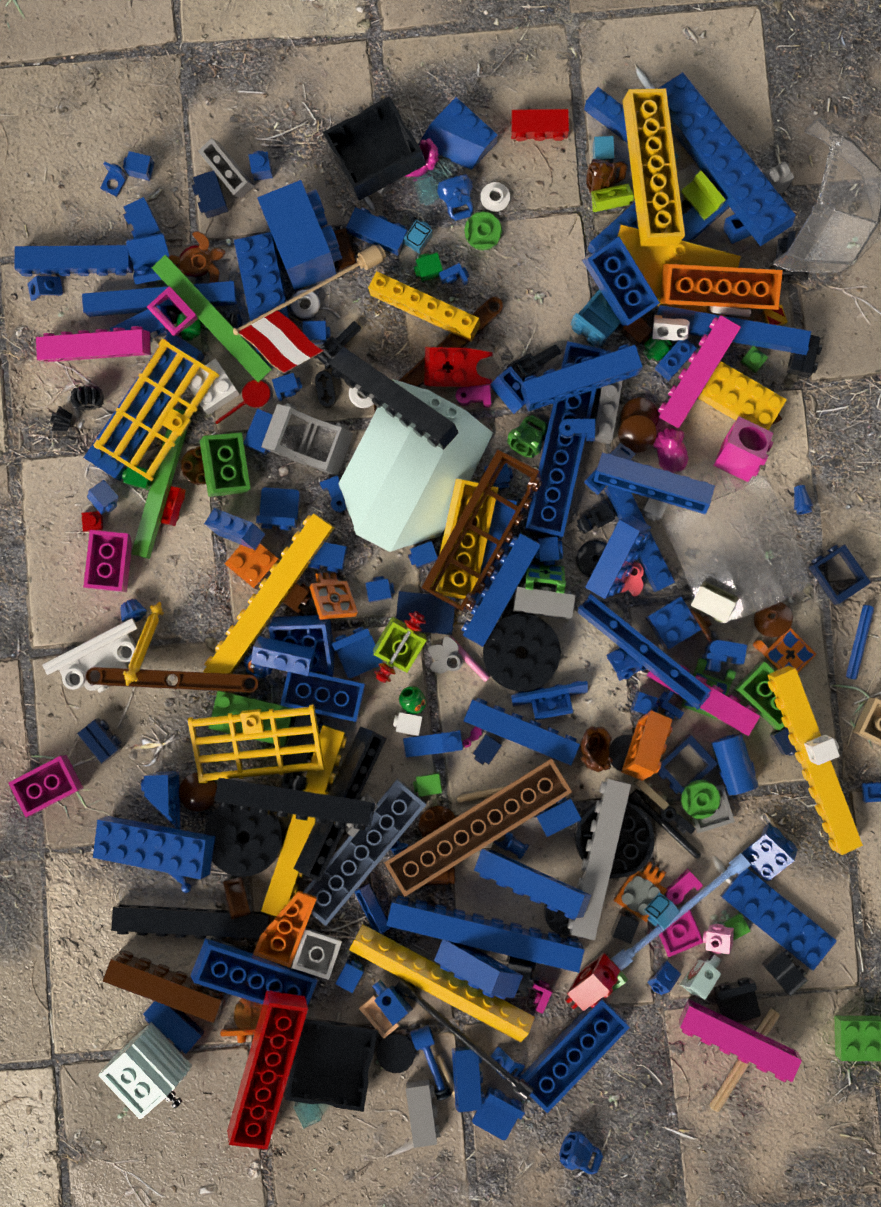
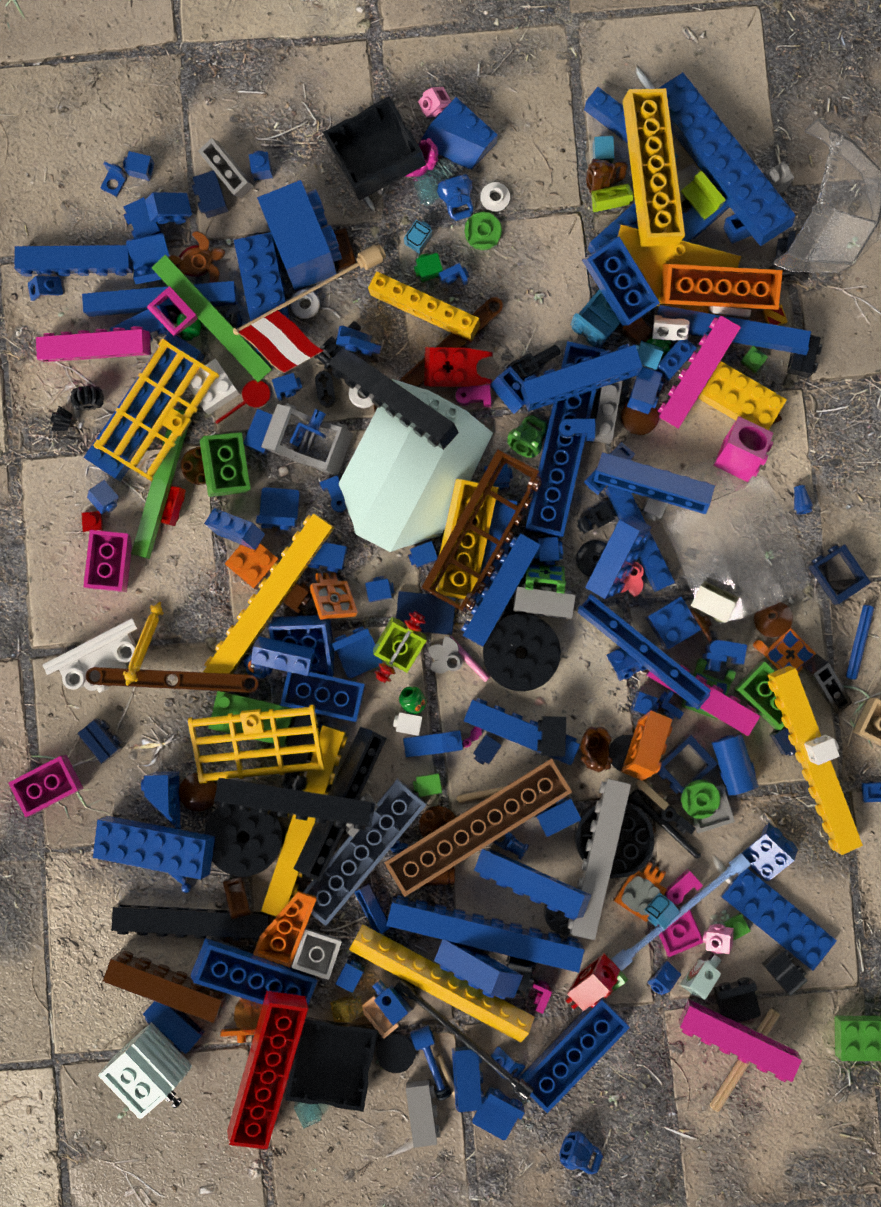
(132, 609): blue piece -> none
(135, 479): green brick -> none
(168, 207): none -> blue brick
(313, 426): none -> blue bracket
(316, 331): blue brick -> none
(347, 1009): none -> clear yellow brick
(356, 341): none -> blue bracket
(376, 230): blue brick -> none
(434, 101): none -> bright pink brick
(540, 124): red brick -> none
(550, 701): blue bracket -> none
(552, 736): none -> black brick
(625, 927): black brick -> none
(637, 433): reddish brown dish -> none
(644, 390): none -> blue brick
(649, 354): none -> dark azure brick
(671, 450): dark pink hair -> none
(827, 683): none -> black slope

